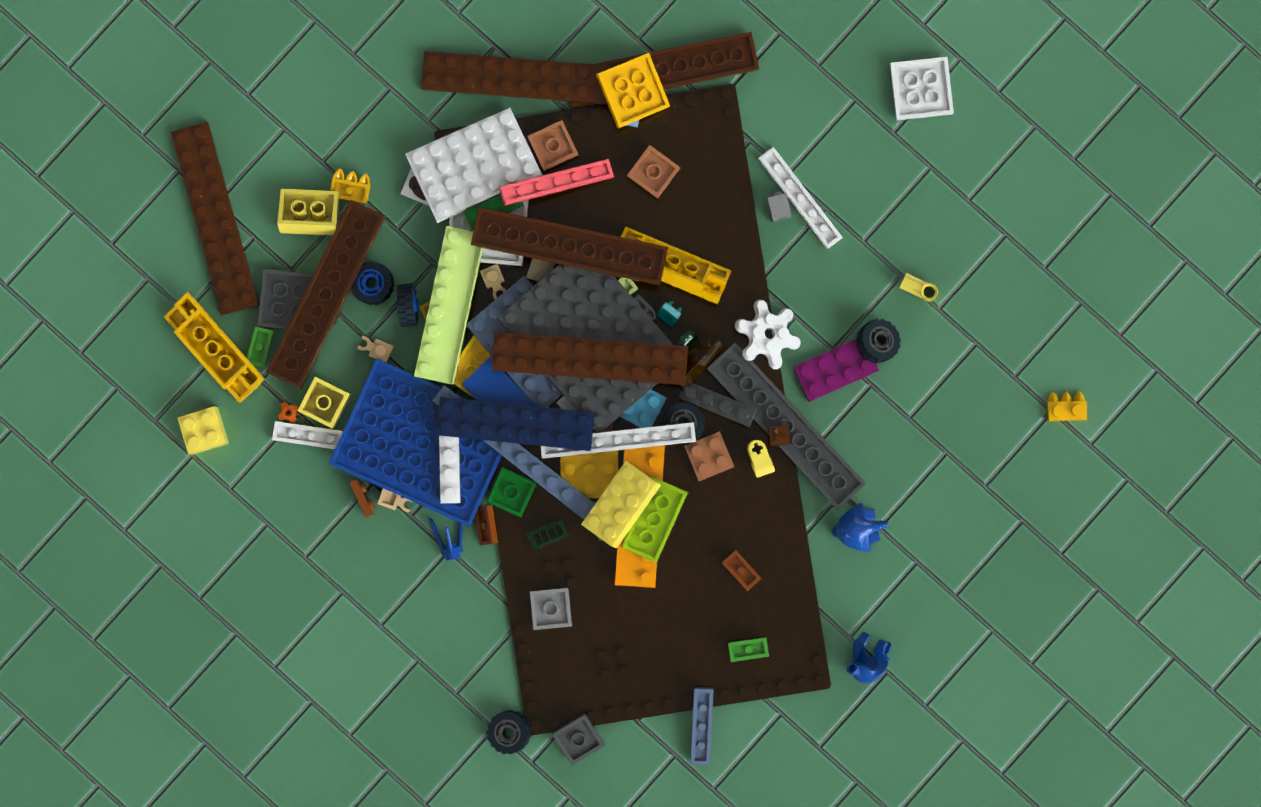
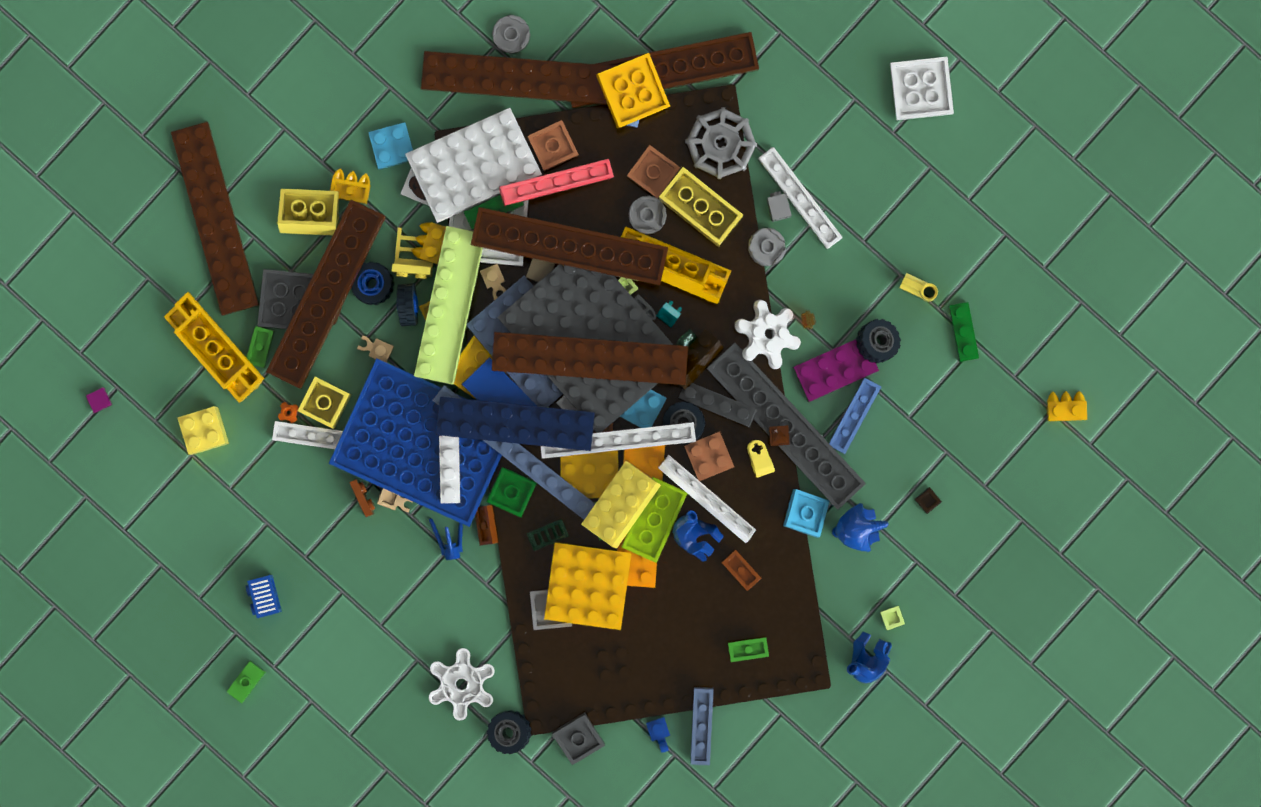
(99, 400): none -> magenta tile
(246, 682): none -> bright green plate
(263, 596): none -> blue brick
(390, 145): none -> medium azure plate
(405, 267): none -> light yellow plate
(431, 242): none -> yellow plate
(461, 670): none -> white plate
(511, 34): none -> light grey tile
(587, 586): none -> yellow plate
(647, 215): none -> light grey tile
(658, 731): none -> blue plate
(688, 529): none -> blue piece
(700, 206): none -> light yellow brick
(707, 499): none -> white tile
(726, 152): none -> light grey plate
(767, 247): none -> light grey tile
(806, 513): none -> medium azure plate
(808, 319): none -> clear orange plate
(854, 415): none -> medium blue plate
(892, 617): none -> yellowish green plate
(928, 500): none -> dark brown tile
(963, 332): none -> green plate

